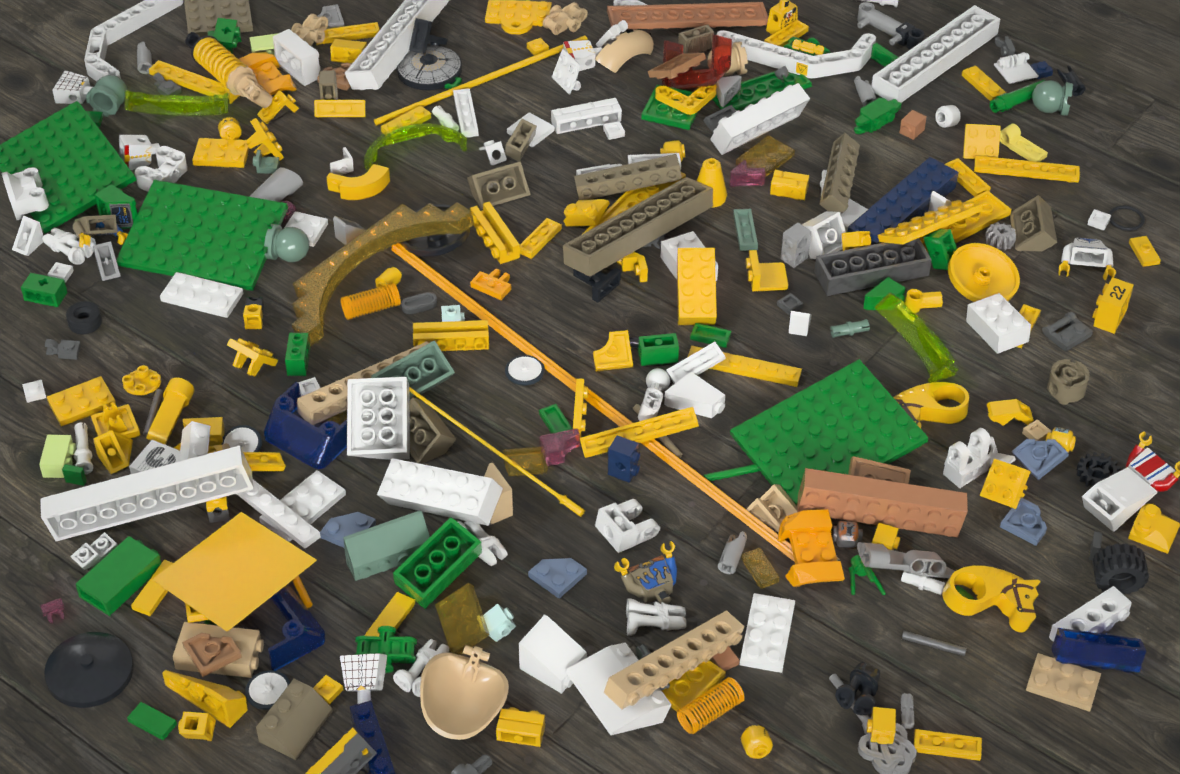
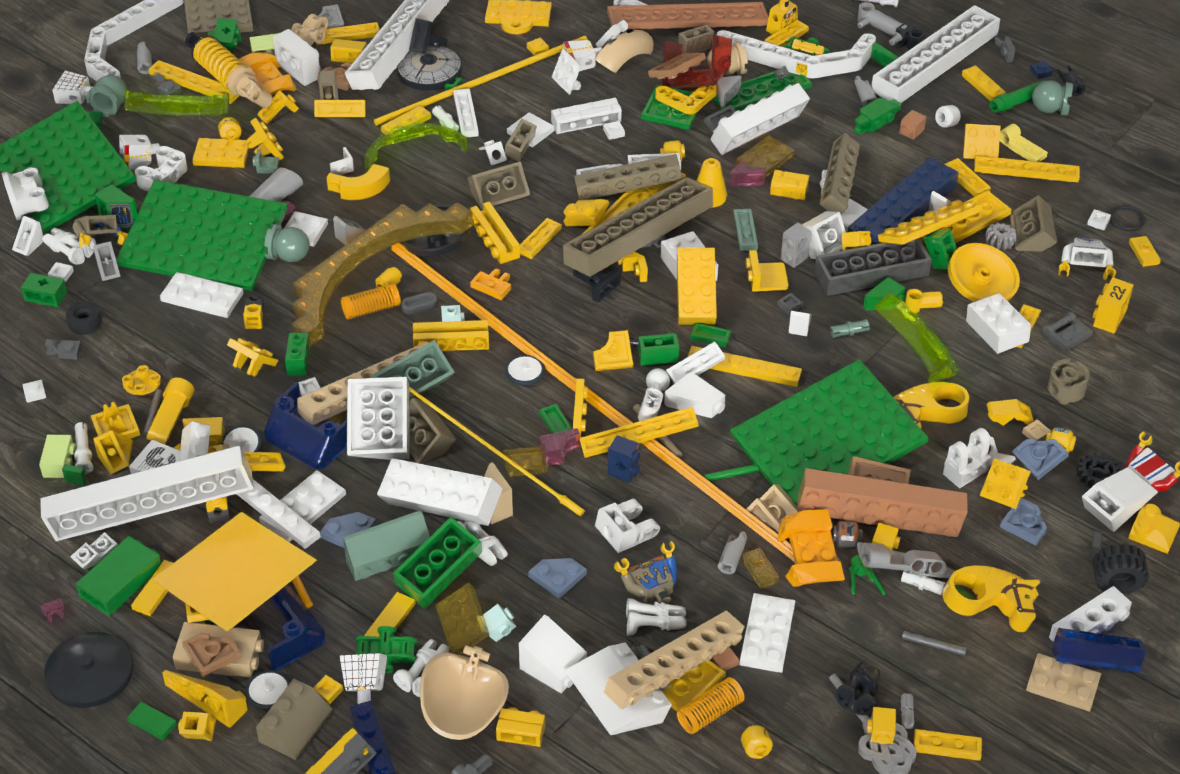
(80, 401): yellow plate -> none
(568, 17): tan axle -> none
(1015, 68): white hinge -> none

